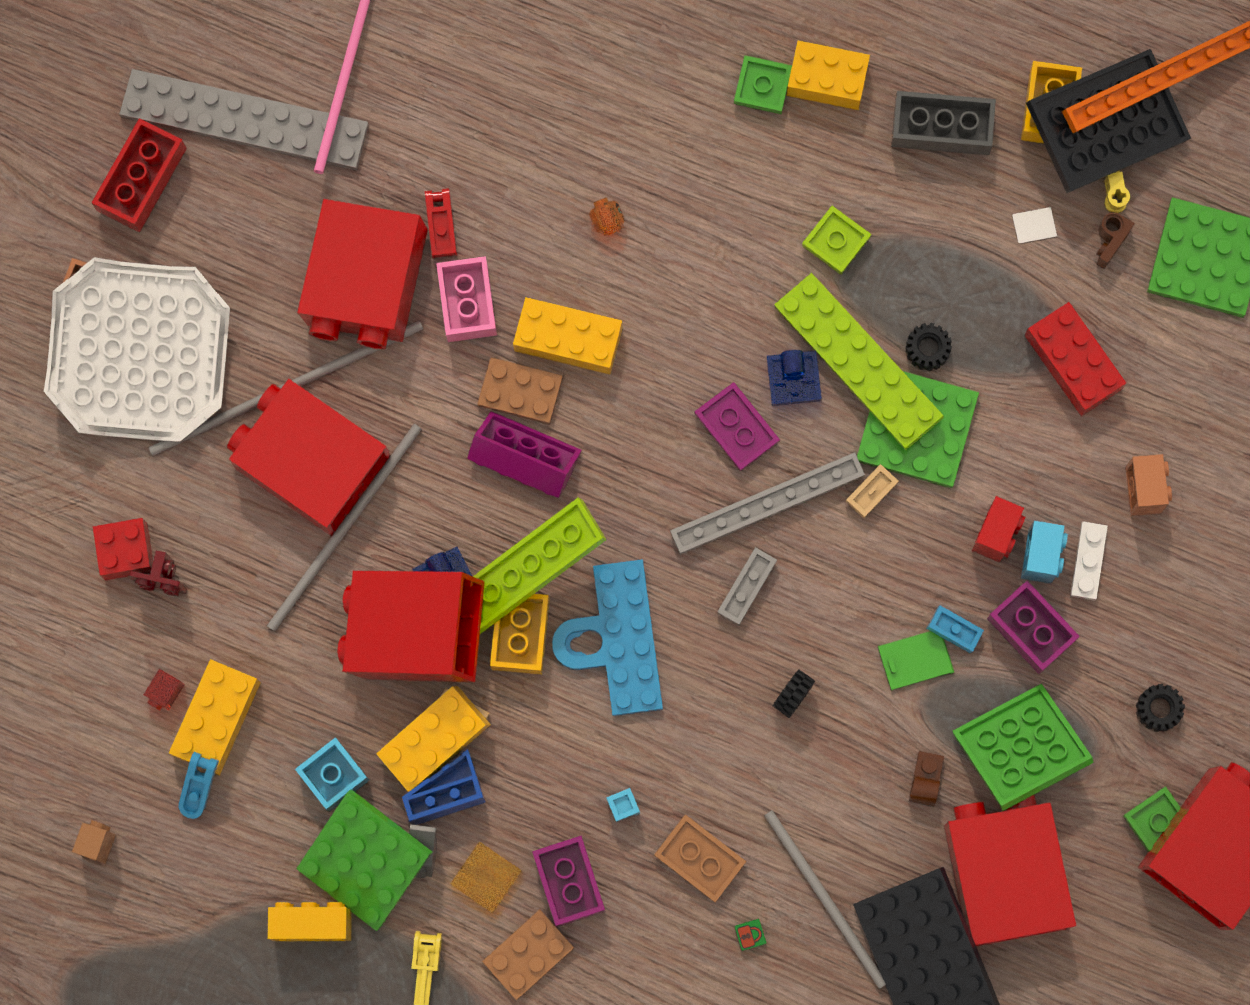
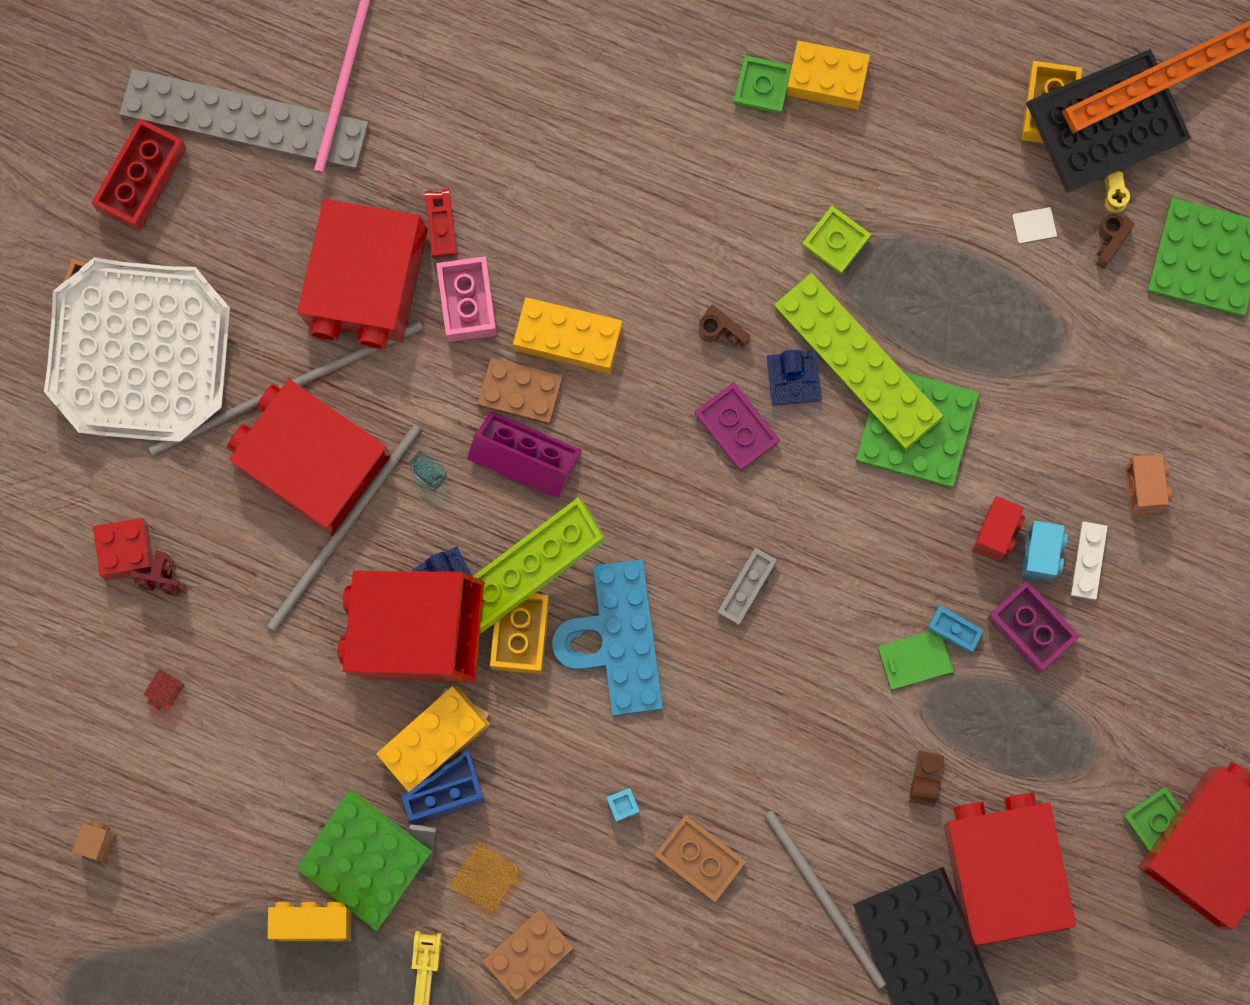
(197, 786): dark azure plate -> none
(215, 714): yellow brick -> none
(331, 774): medium azure brick -> none
(428, 470): none -> clear light blue hat
(568, 881): magenta brick -> none
(606, 216): clear orange head -> none
(724, 324): none -> reddish brown plate
(750, 934): tile -> none
(767, 503): light grey plate -> none
(793, 693): black tyre -> none
(872, 491): tan plate -> none
(935, 333): black tyre -> none
(943, 123): dark grey brick -> none
(1022, 747): bright green plate -> none
(1075, 359): red brick -> none
(1152, 721): black tyre -> none

